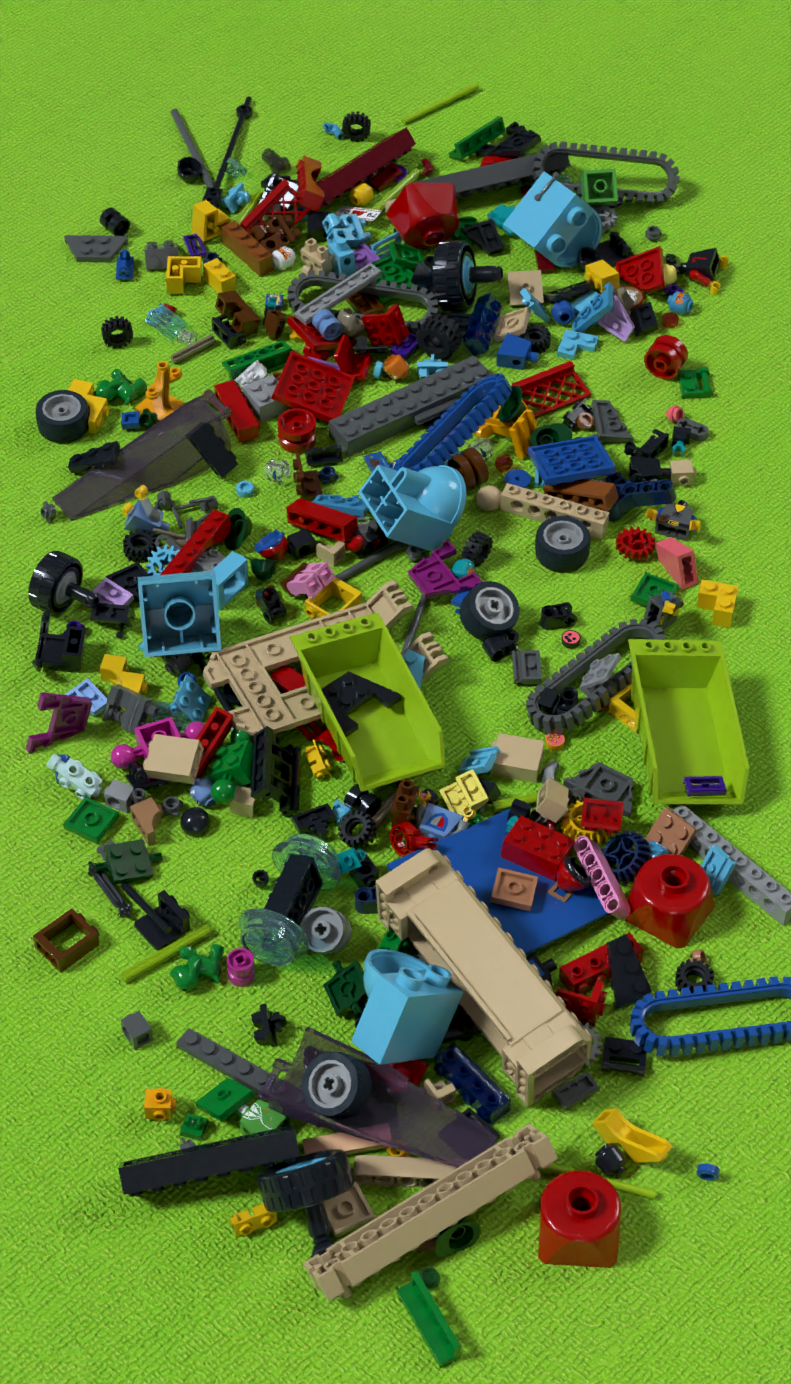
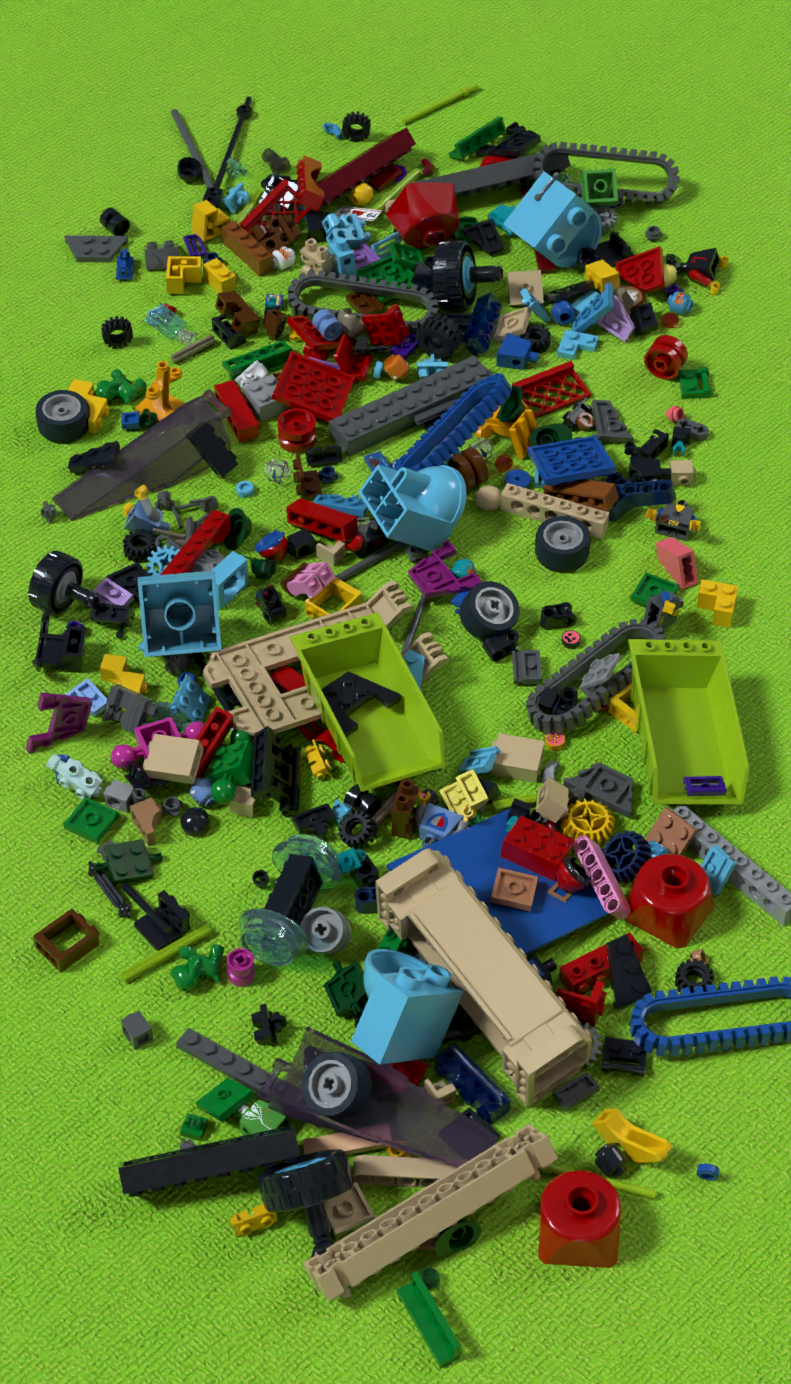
(159, 1104): light orange brick -> none
(339, 293): light grey tile -> none
(413, 839): red pin -> none
(477, 548): black tyre -> none
(602, 815): red bracket -> none
(635, 543): red gear -> none

